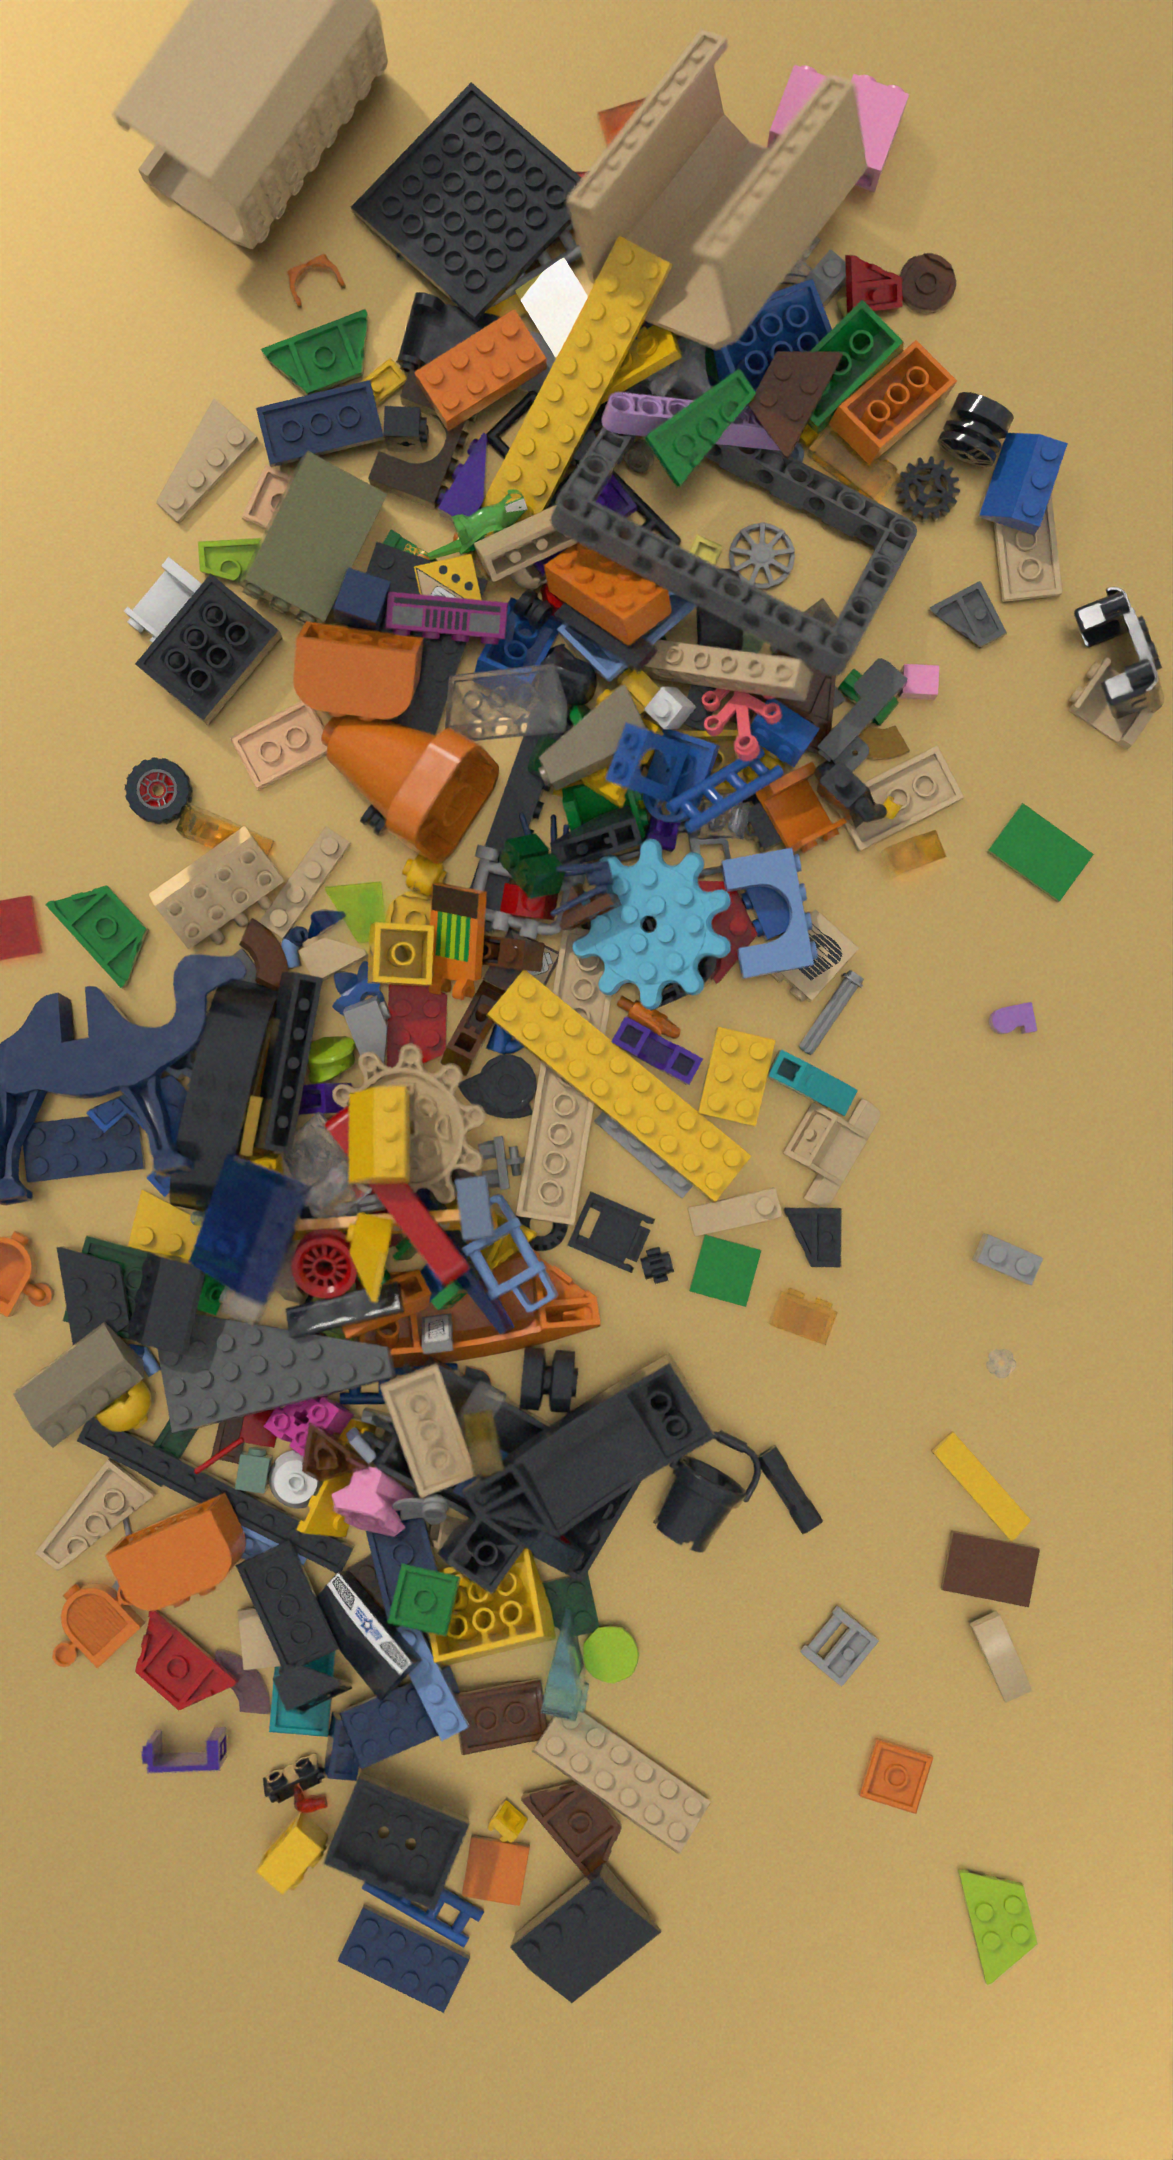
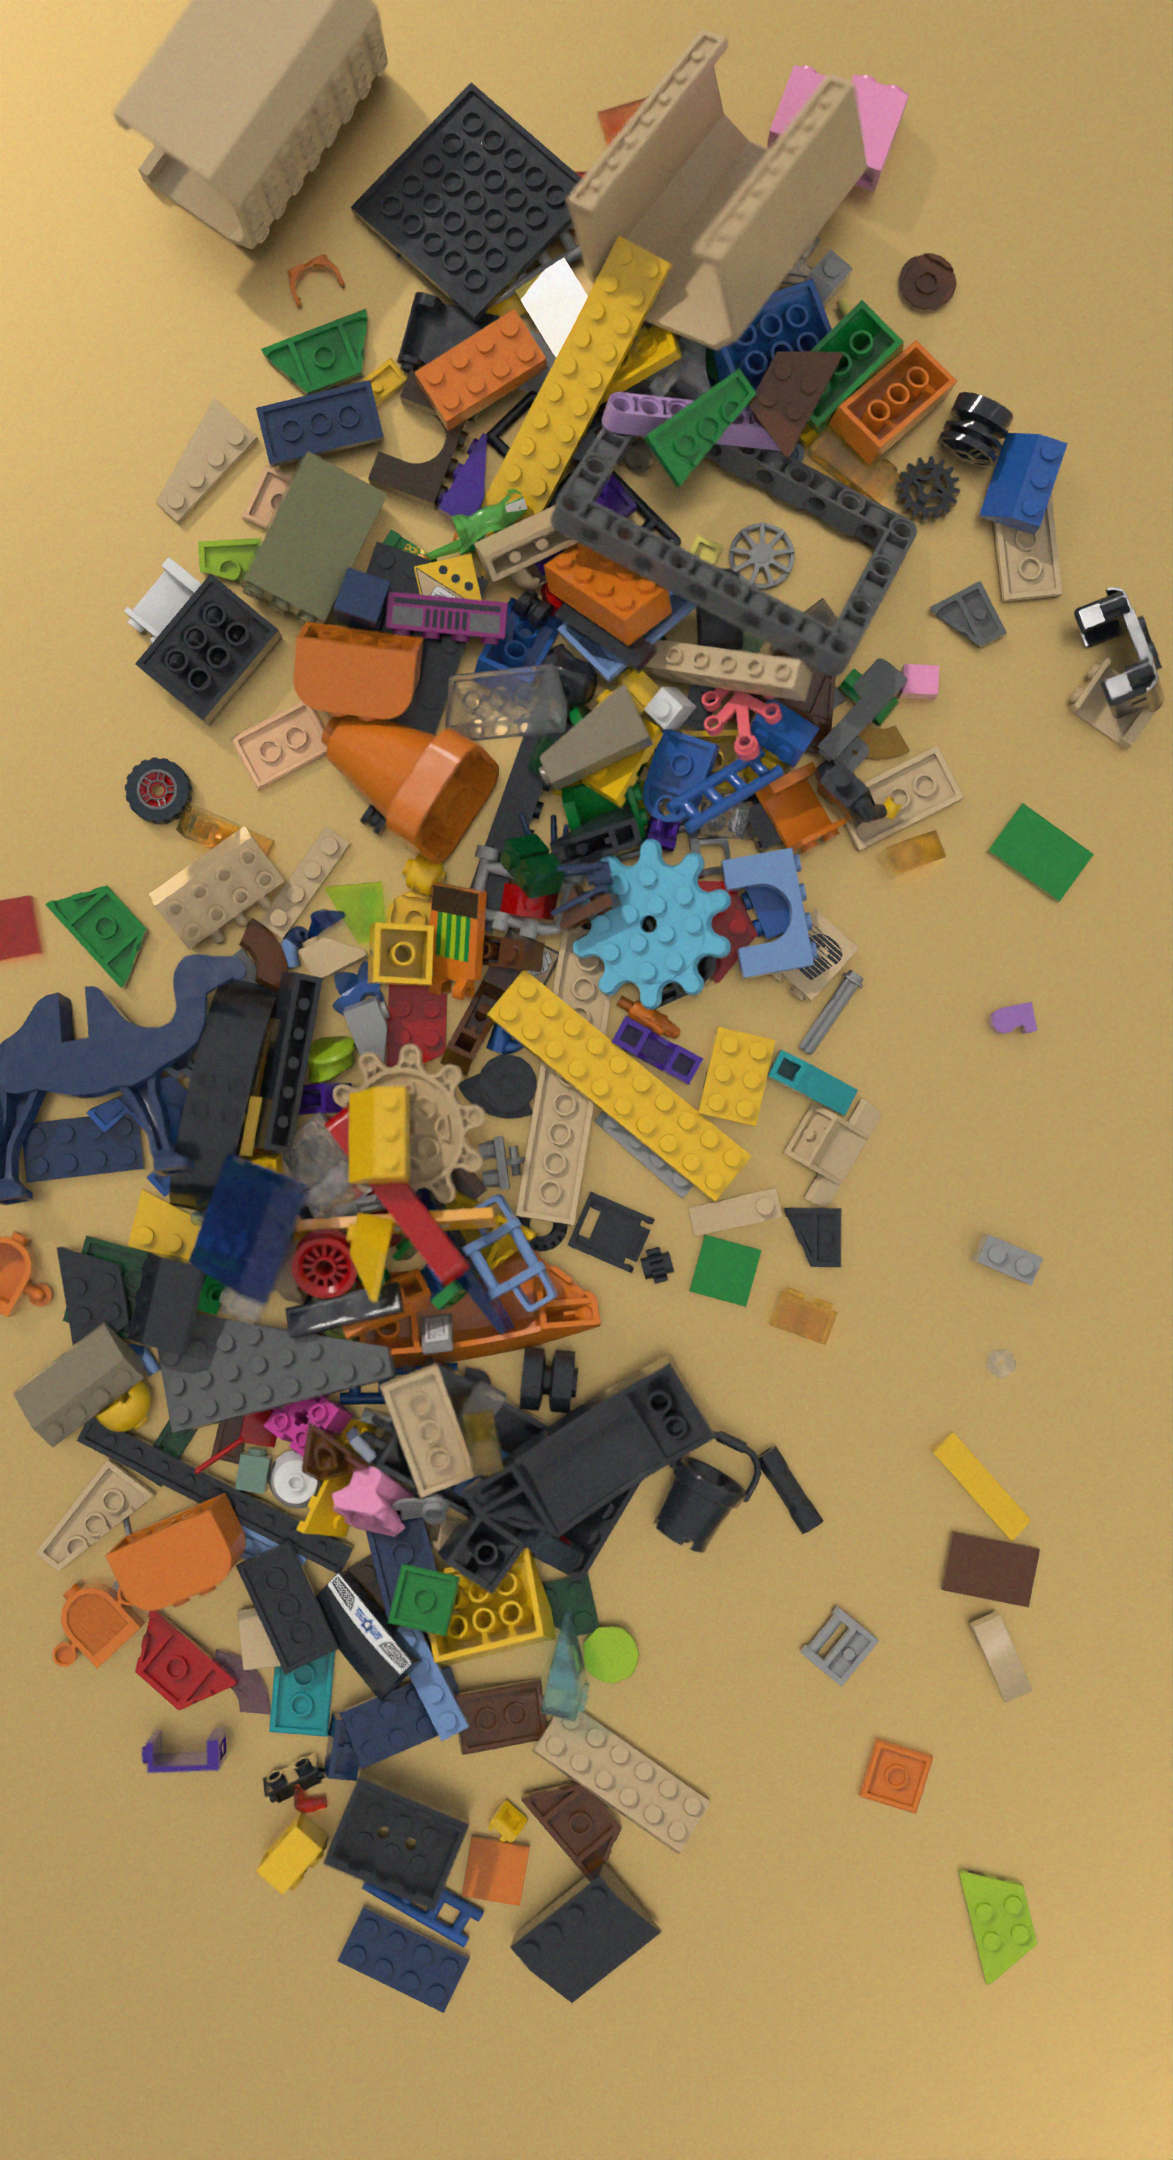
(306, 1688): black slope -> none
(405, 429): black brick -> none
(474, 1208): sand blue tile -> none
(663, 769): blue panel -> none
(871, 284): red wing -> none

